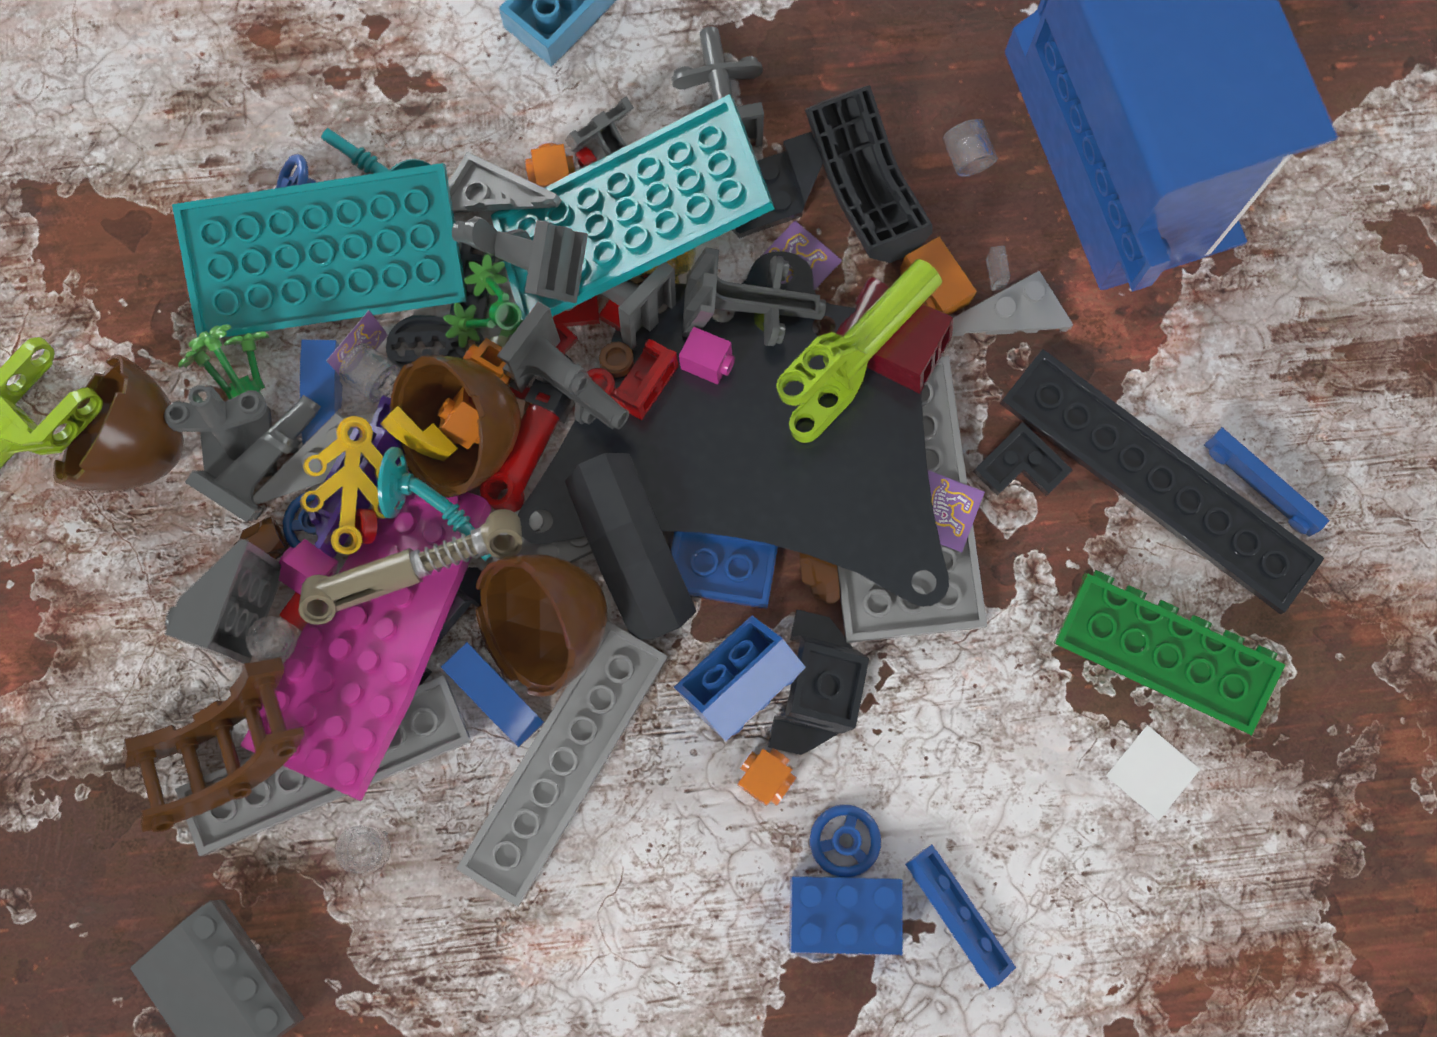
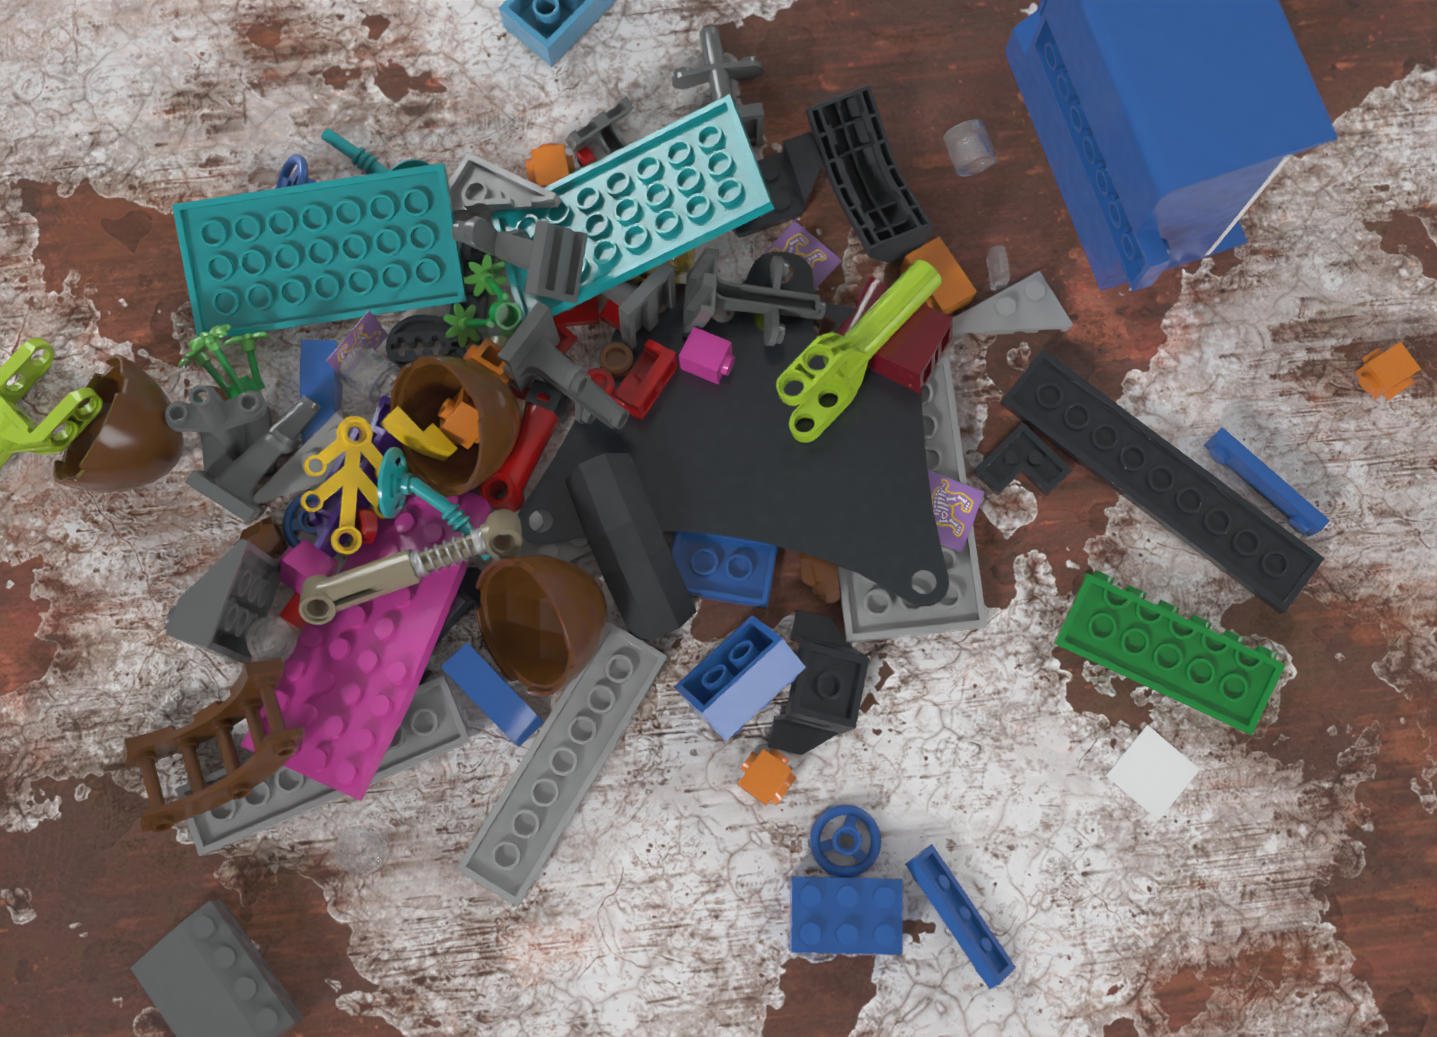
(1387, 371): none -> orange brick

